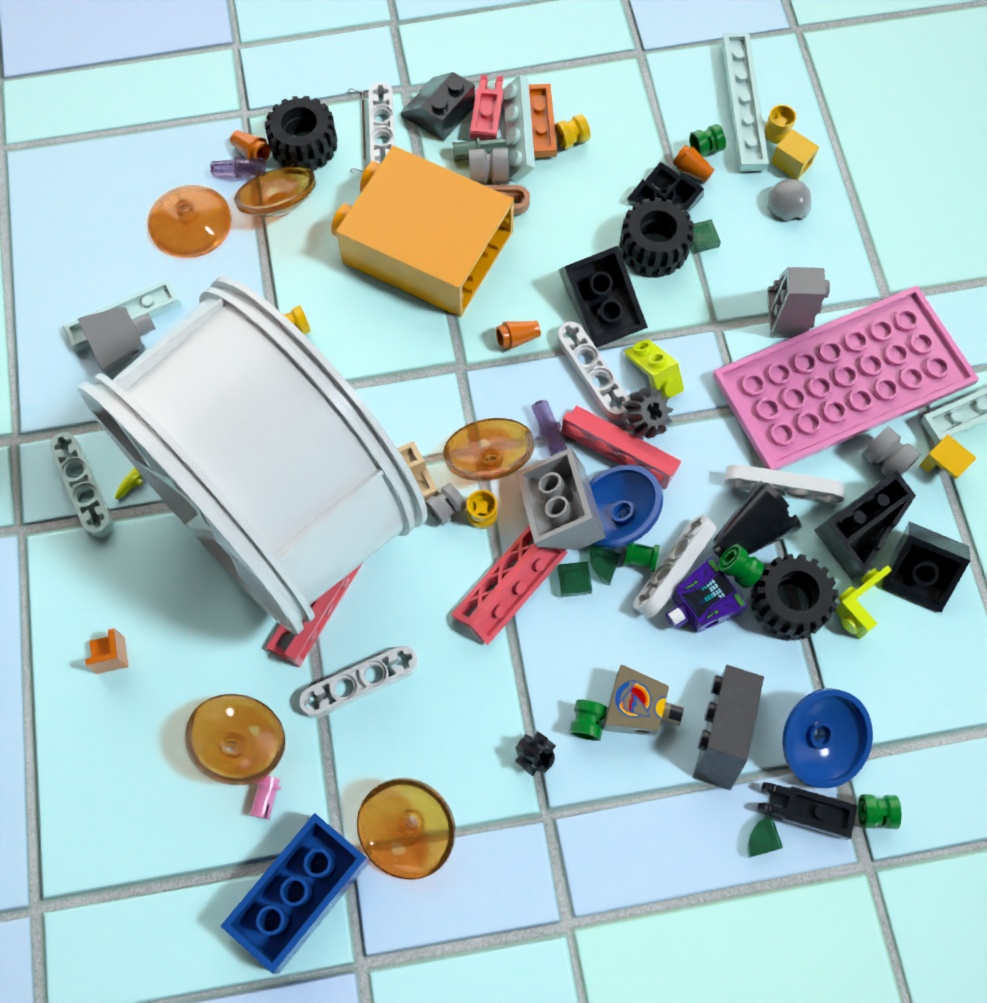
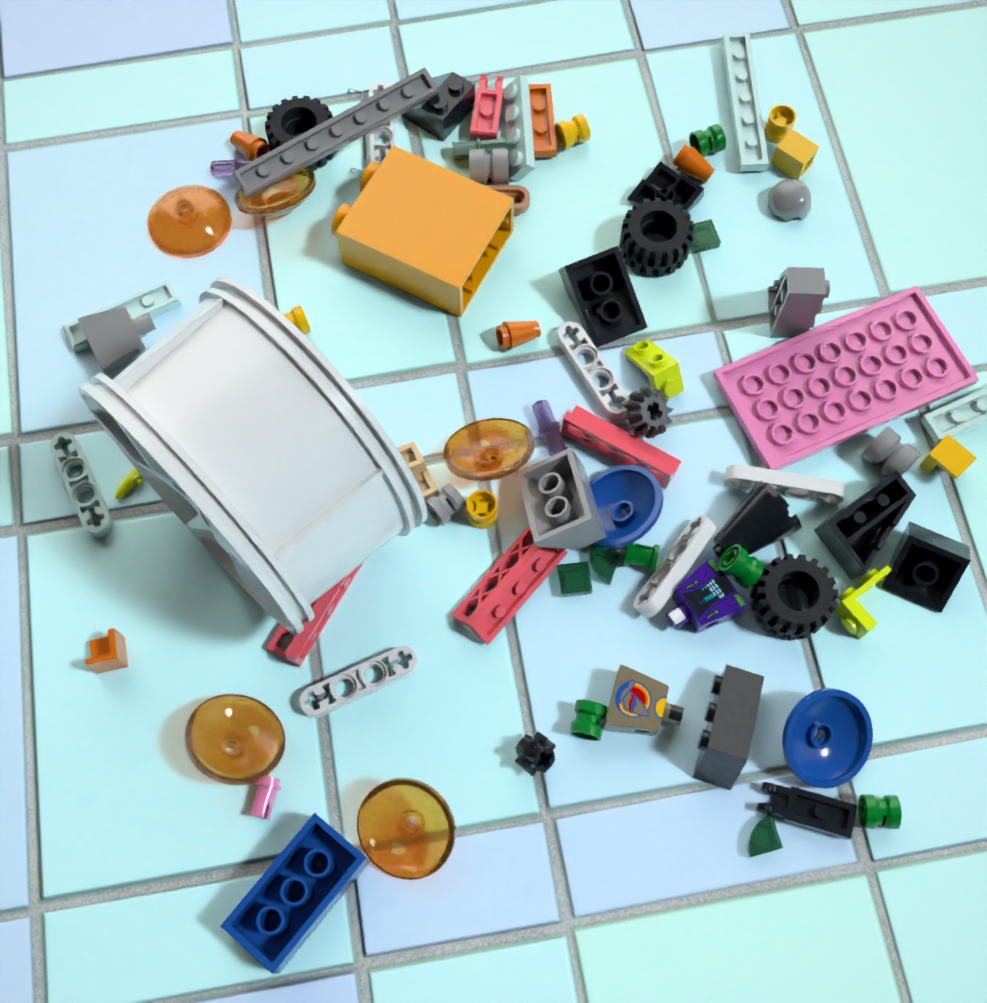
(335, 133): none -> light grey tile

